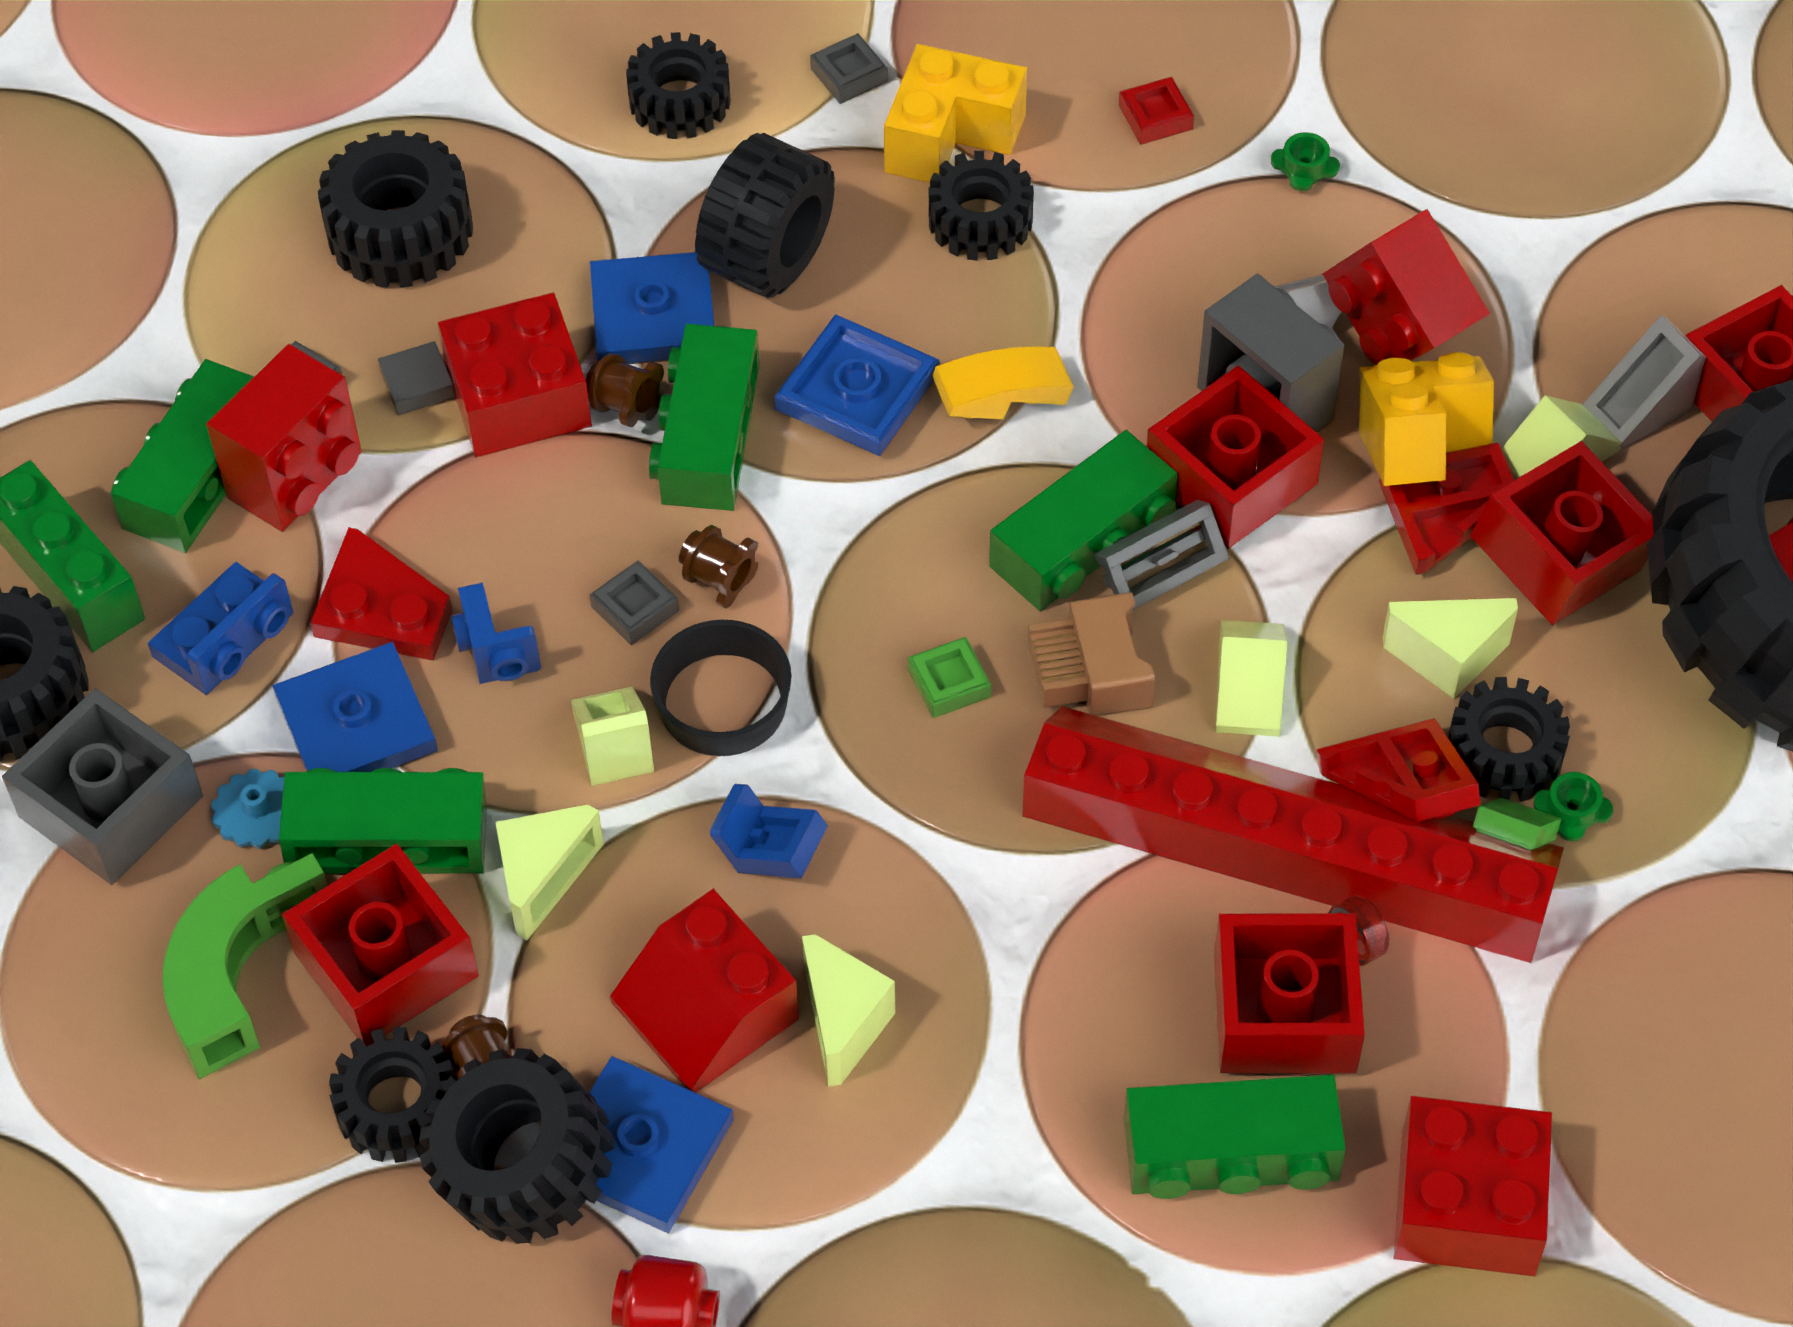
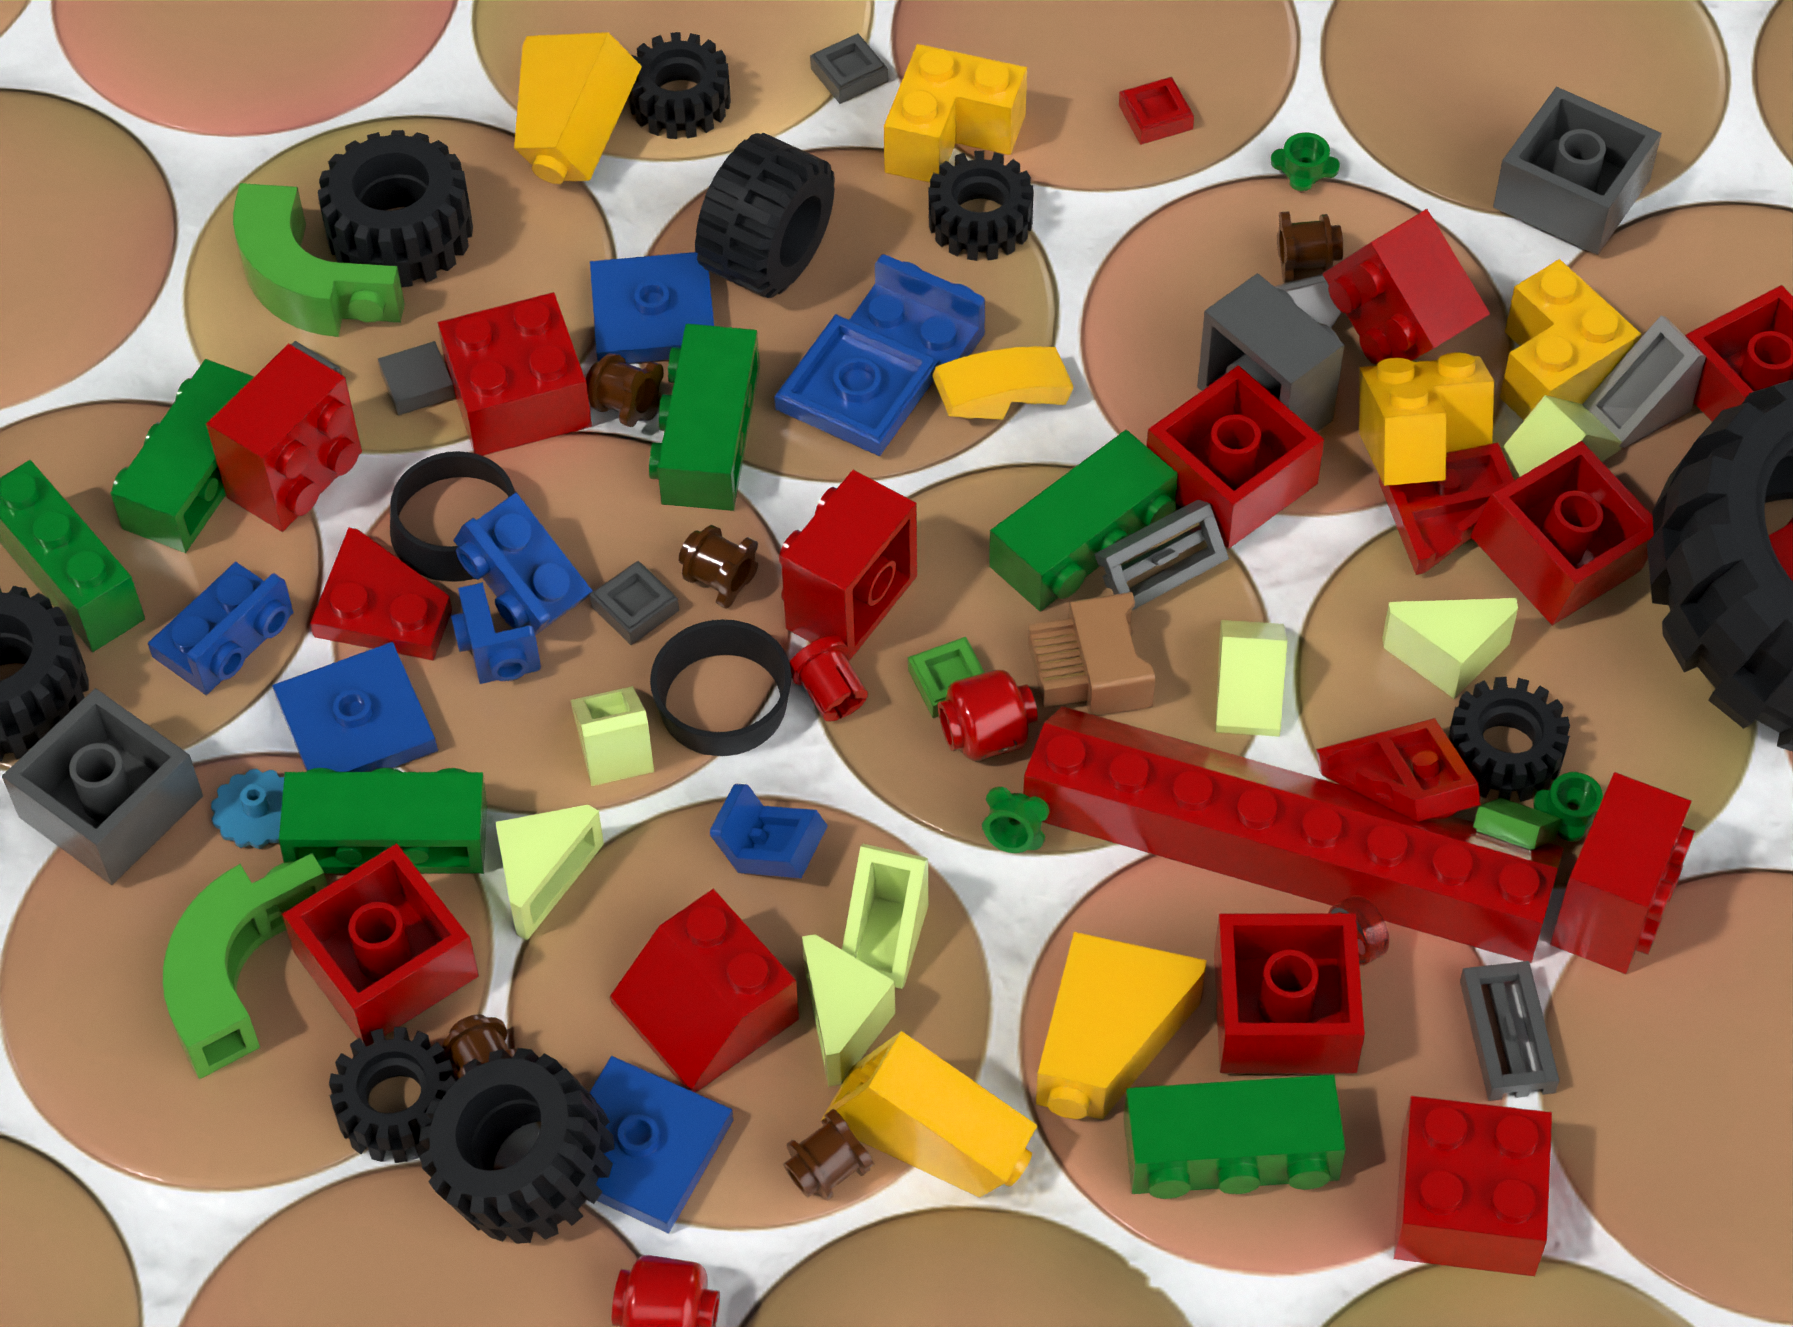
(298, 285): none -> bright green arch
(425, 558): none -> black tyre
(520, 565): none -> blue bracket
(570, 101): none -> yellow slope
(826, 1157): none -> reddish brown brick
(829, 677): none -> red bush
(849, 562): none -> red brick
(887, 910): none -> yellowish green slope
(922, 310): none -> blue bracket
(933, 1117): none -> yellow slope
(987, 715): none -> red head
(1014, 820): none -> green plate
(1111, 1021): none -> yellow slope
(1307, 244): none -> reddish brown brick
(1518, 1079): none -> dark grey tile
(1564, 339): none -> yellow brick
(1576, 170): none -> dark grey brick
(1624, 874): none -> red brick

